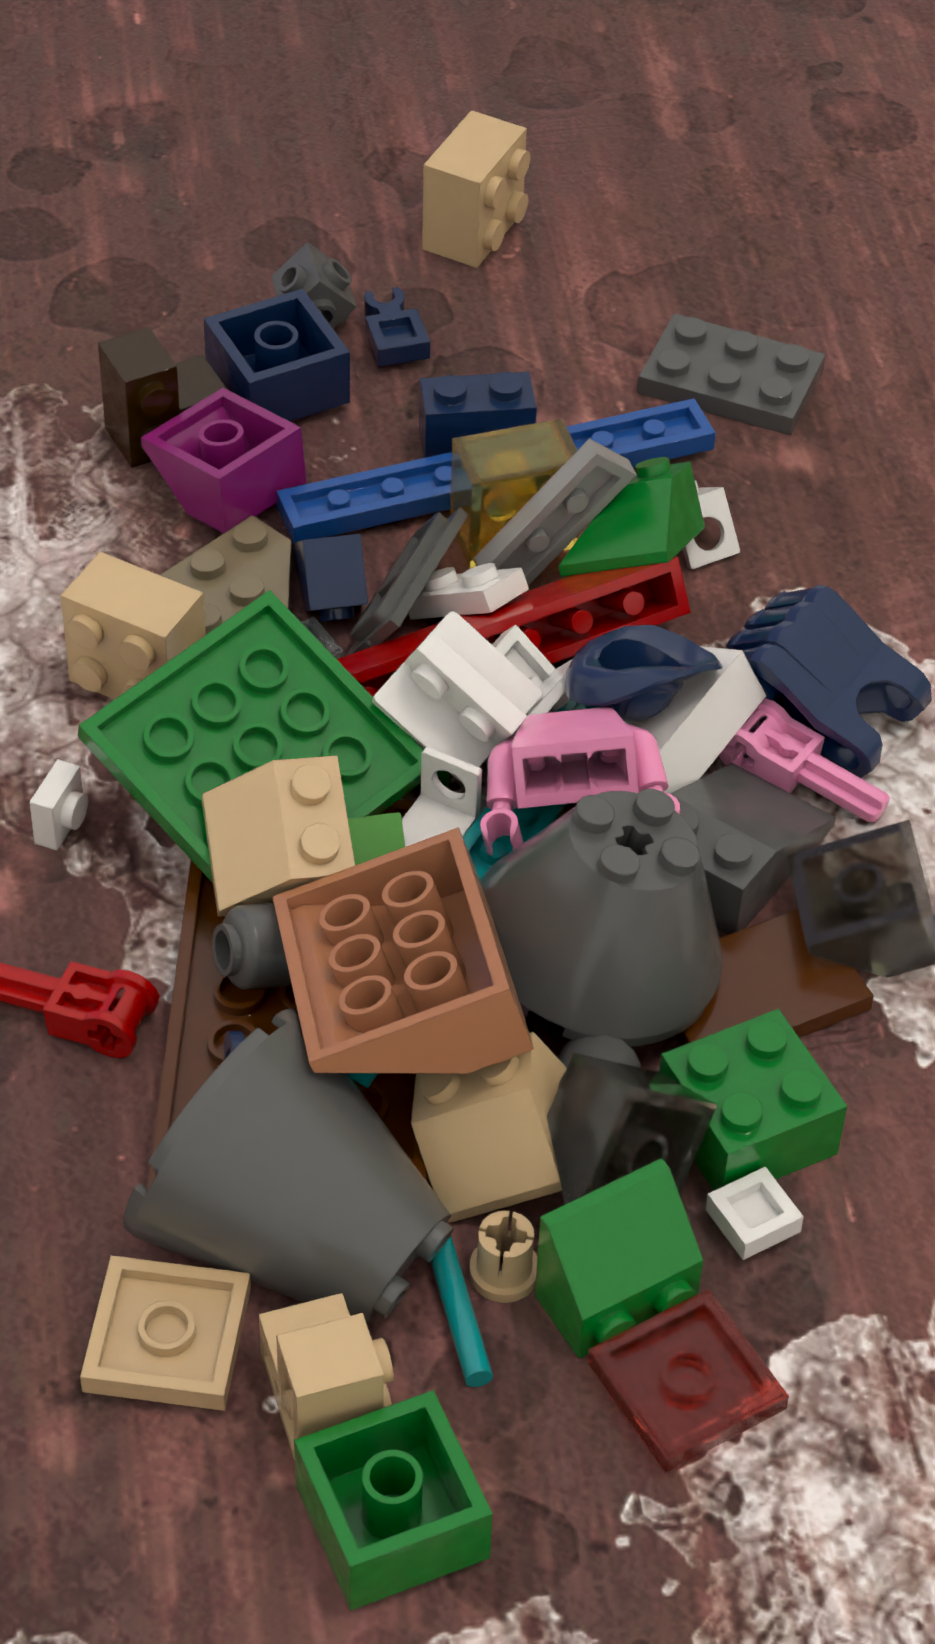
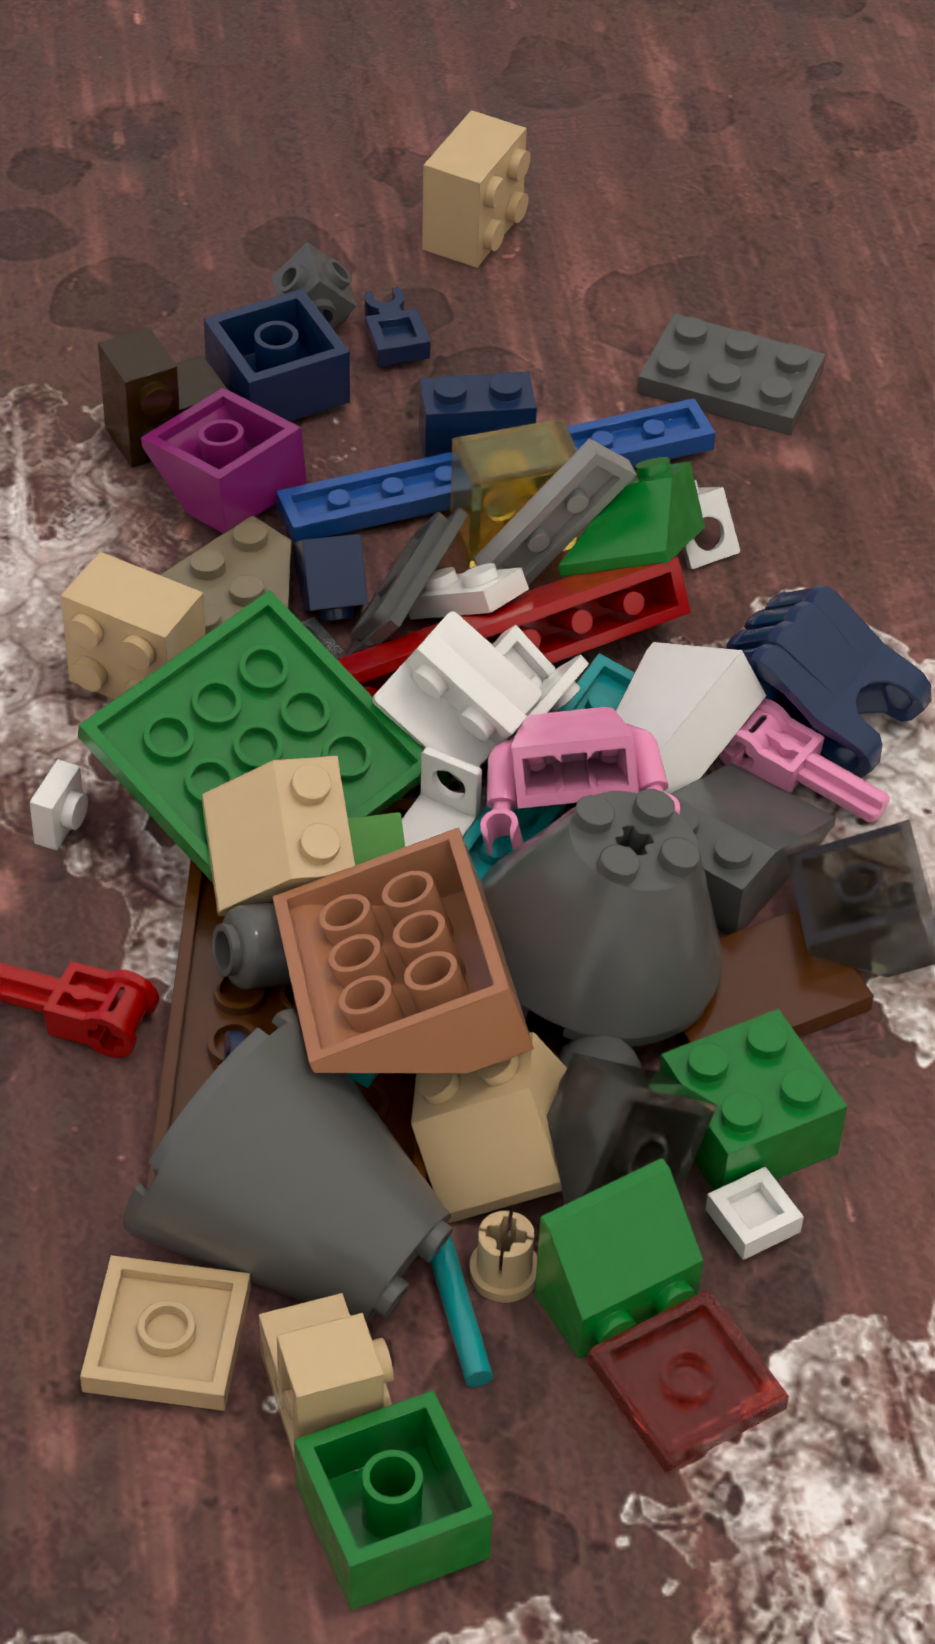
(635, 670): dark blue hat -> none

